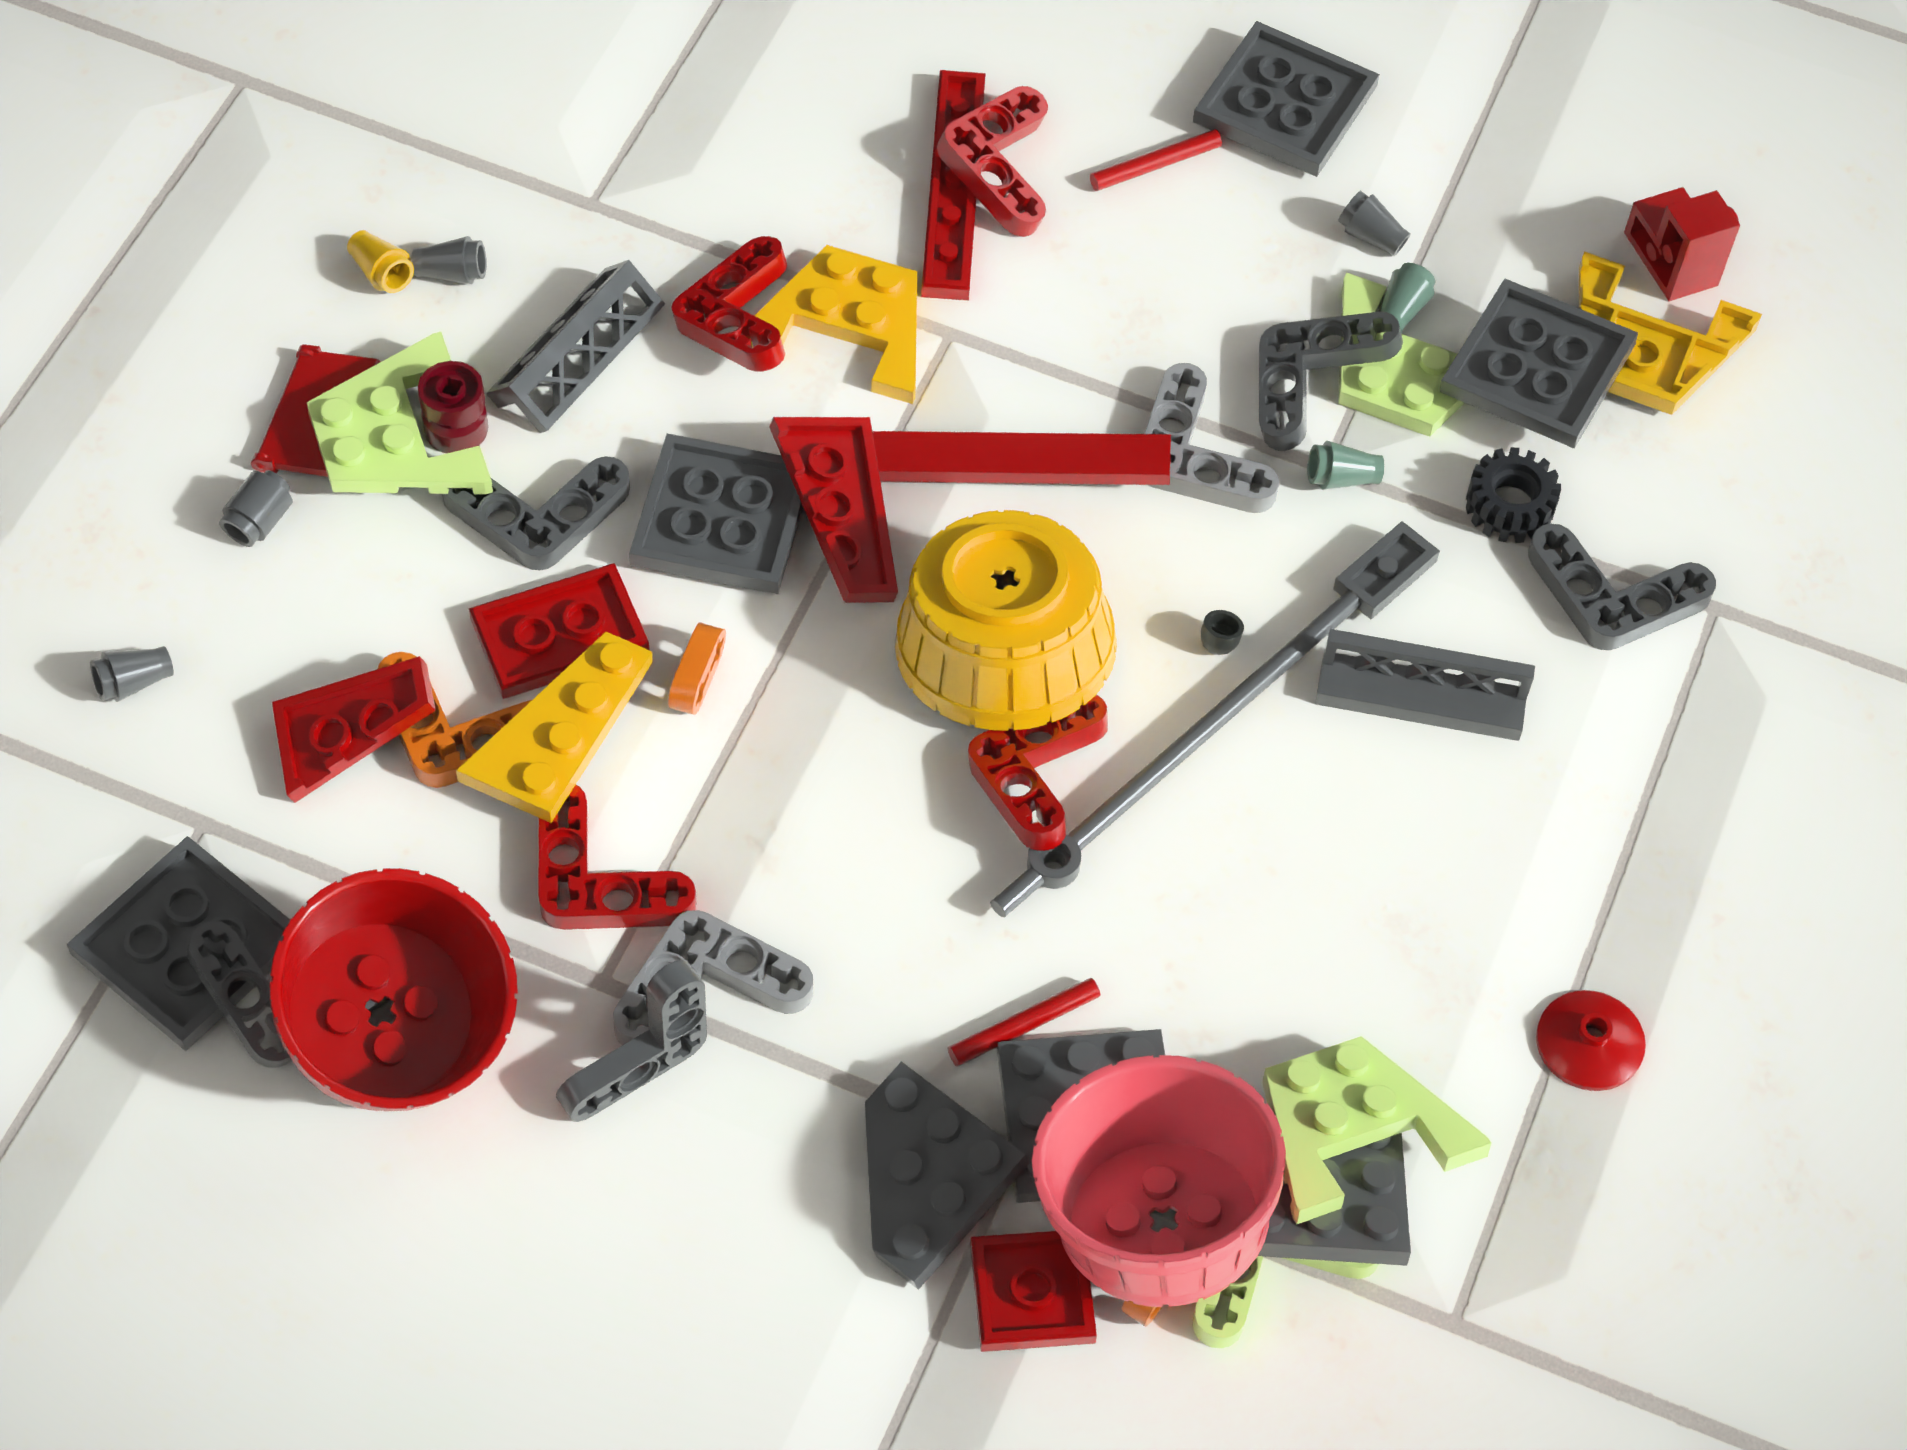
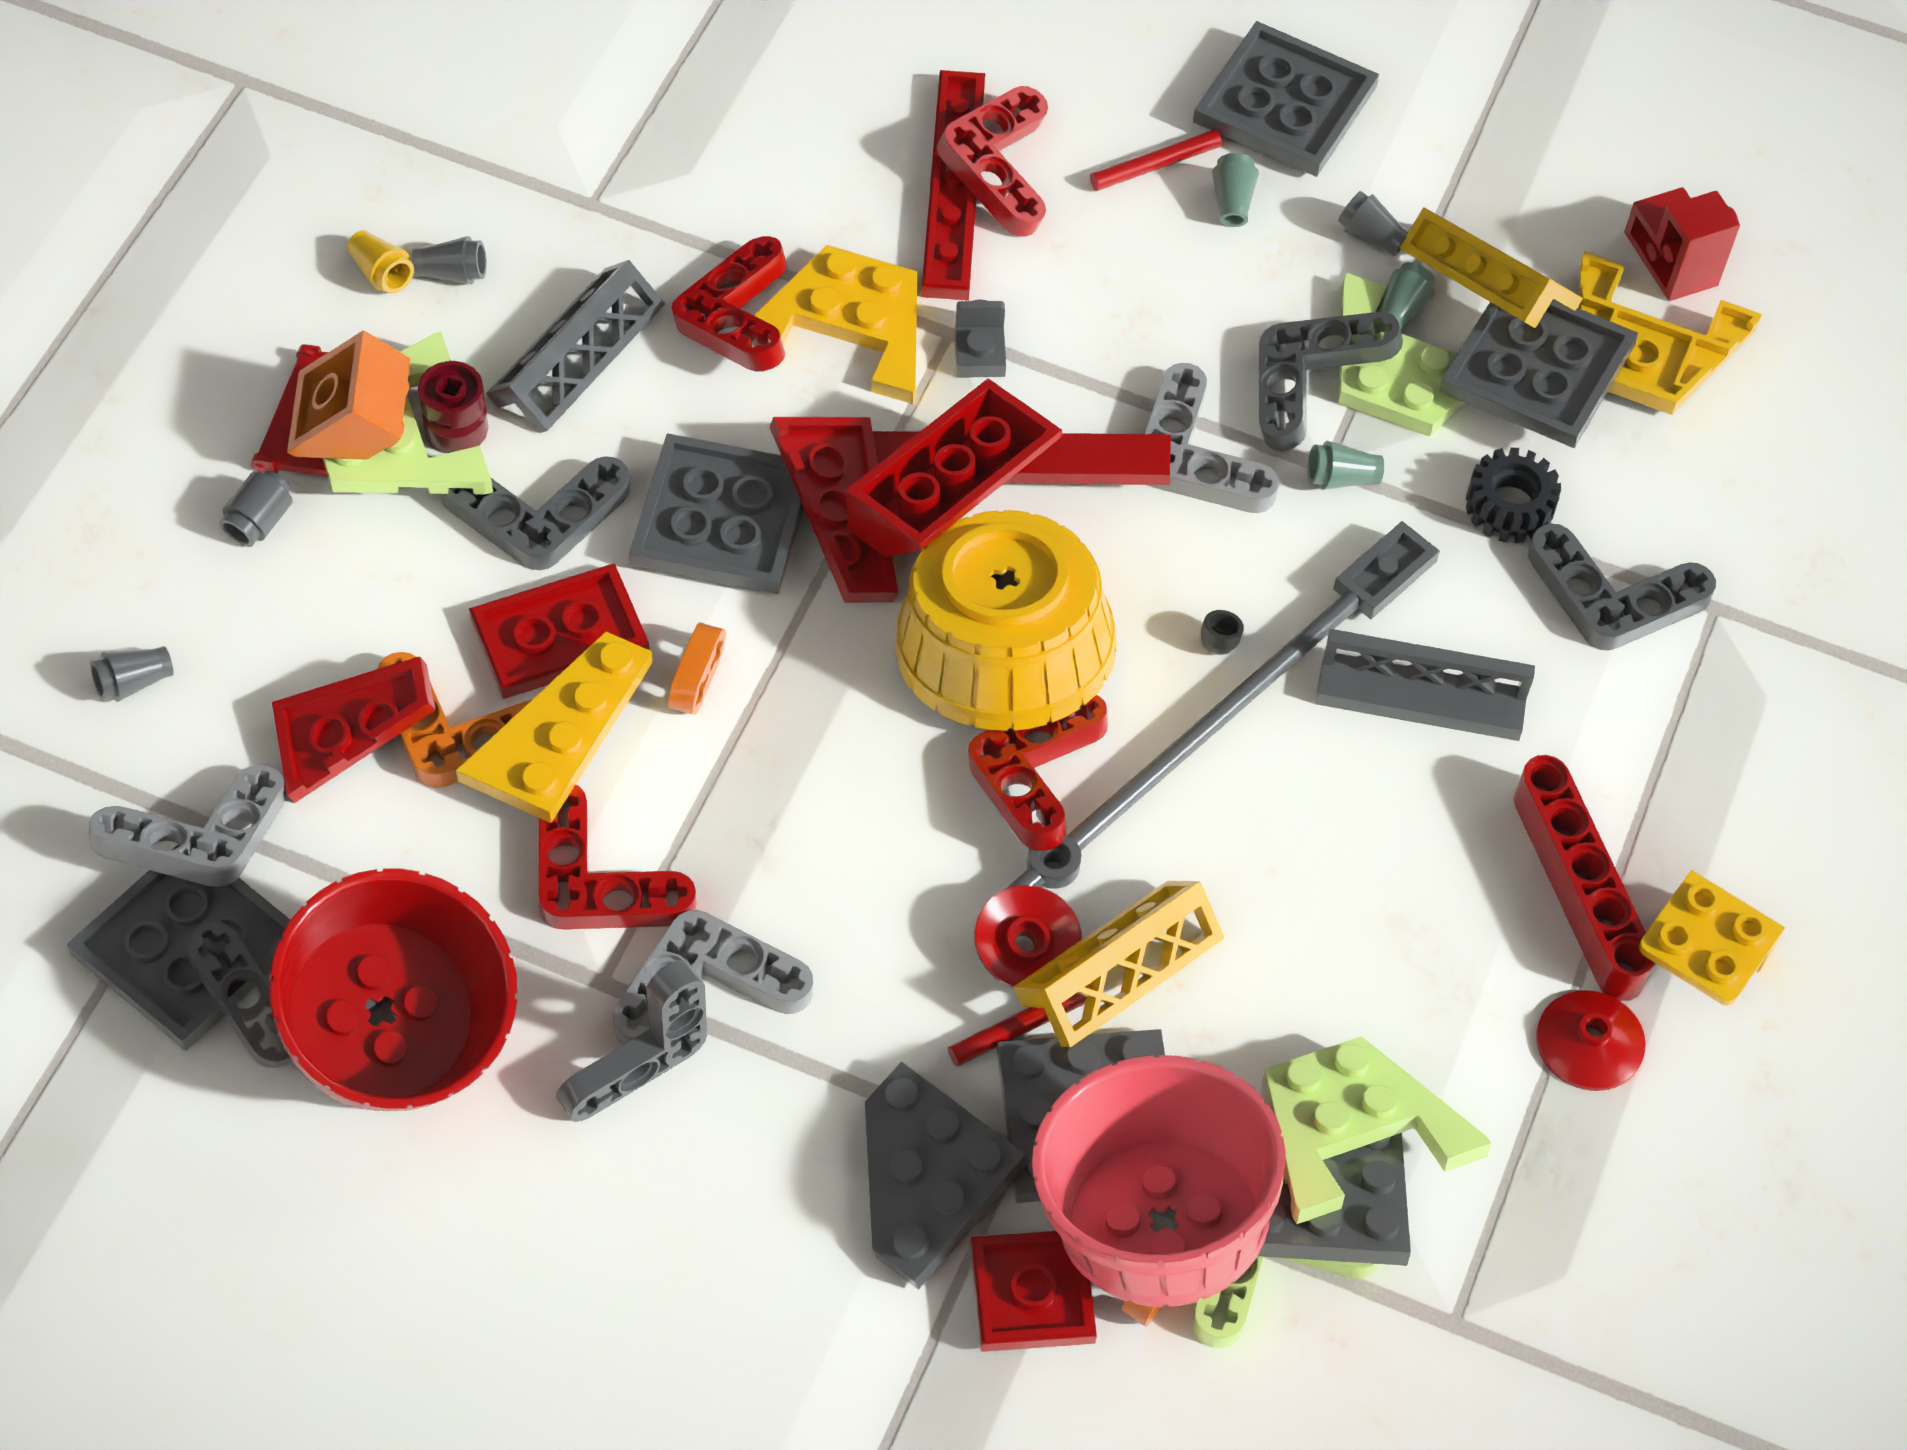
(205, 854): none -> light grey beam
(350, 401): none -> orange slope
(946, 470): none -> red slope
(980, 339): none -> dark grey bracket
(1028, 913): none -> red dish
(1109, 946): none -> yellow fence
(1234, 186): none -> sand green cone
(1484, 268): none -> yellow fence
(1582, 898): none -> red beam
(1710, 939): none -> yellow bracket

